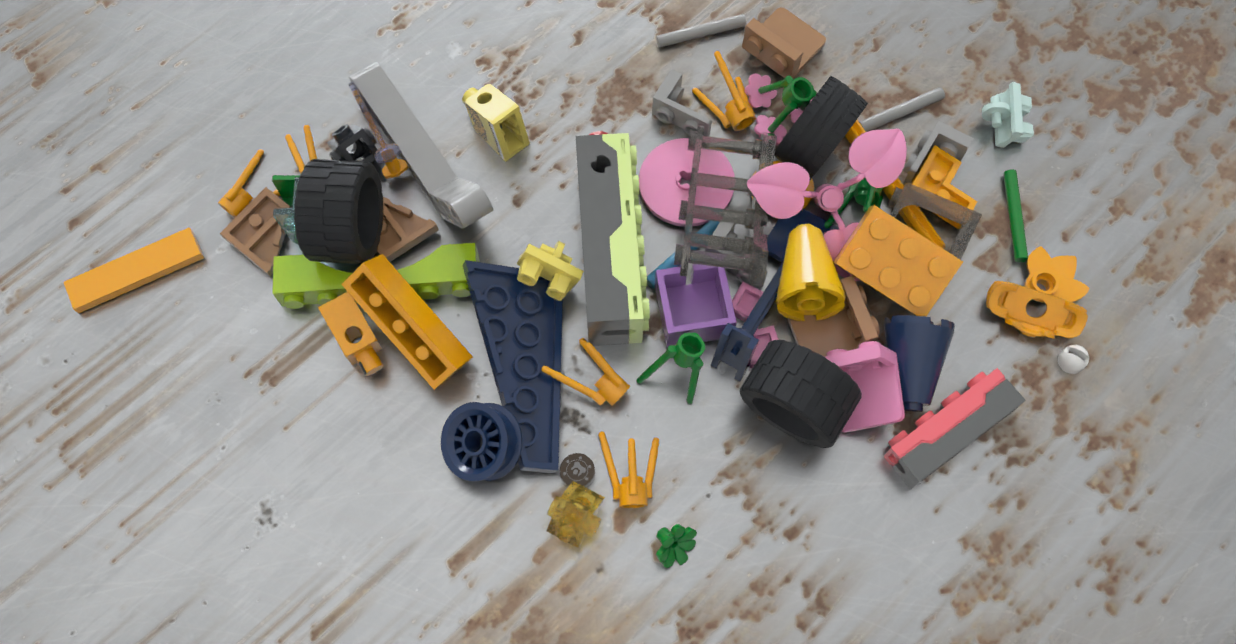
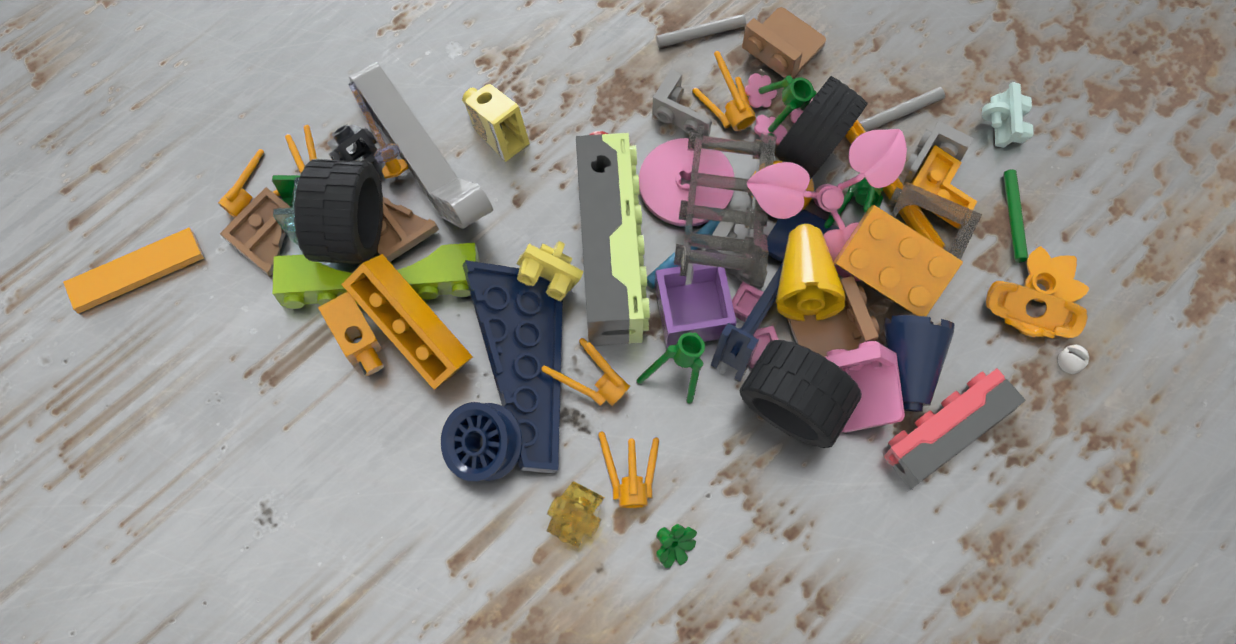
(577, 468): dark brown tile -> none

